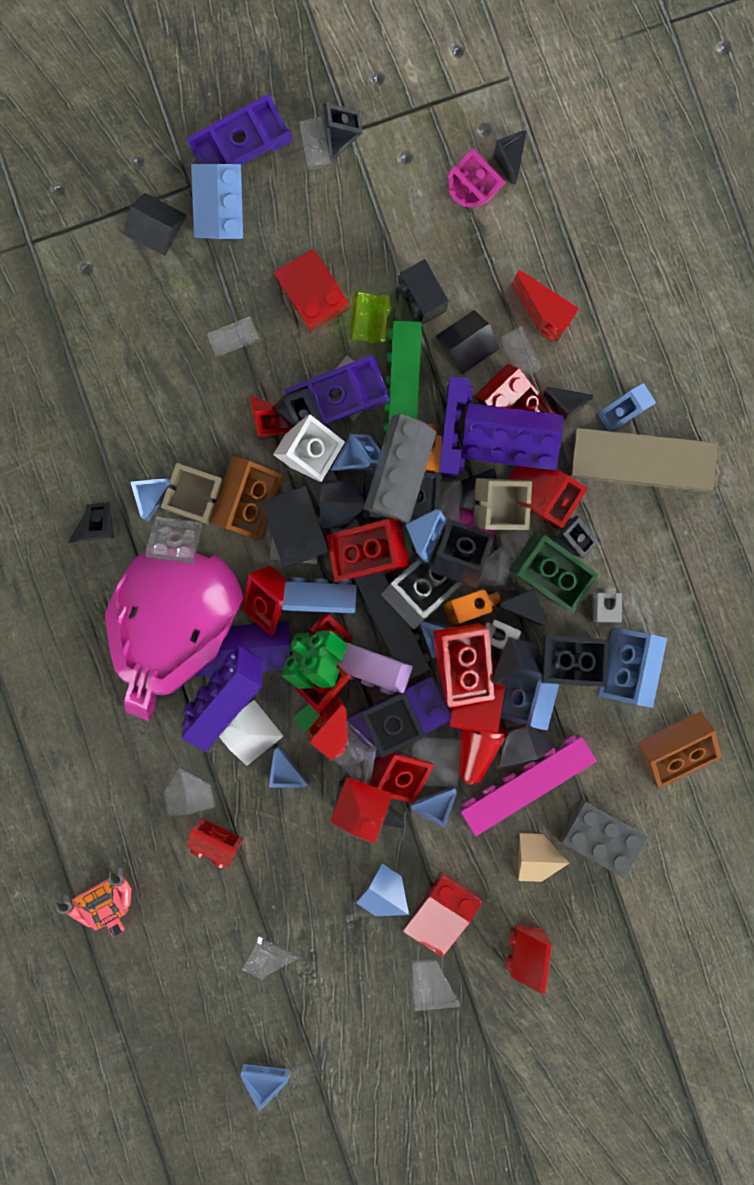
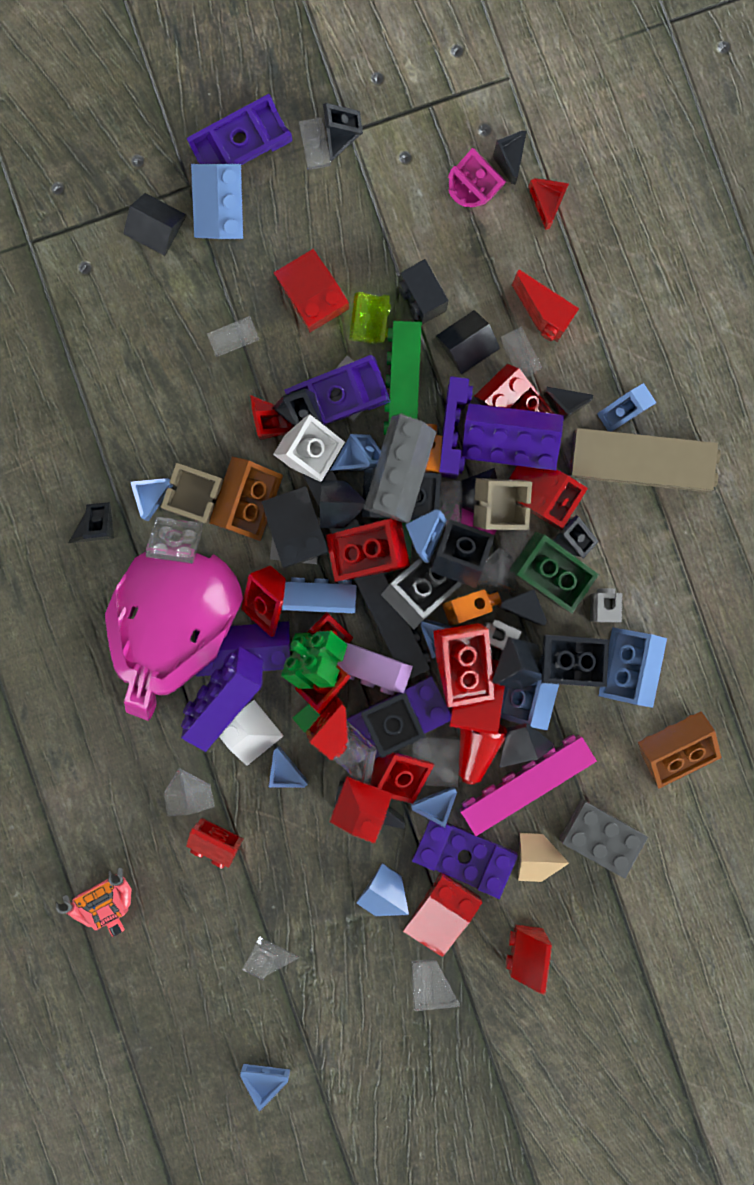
(487, 867): none -> dark purple piece
(547, 198): none -> red slope

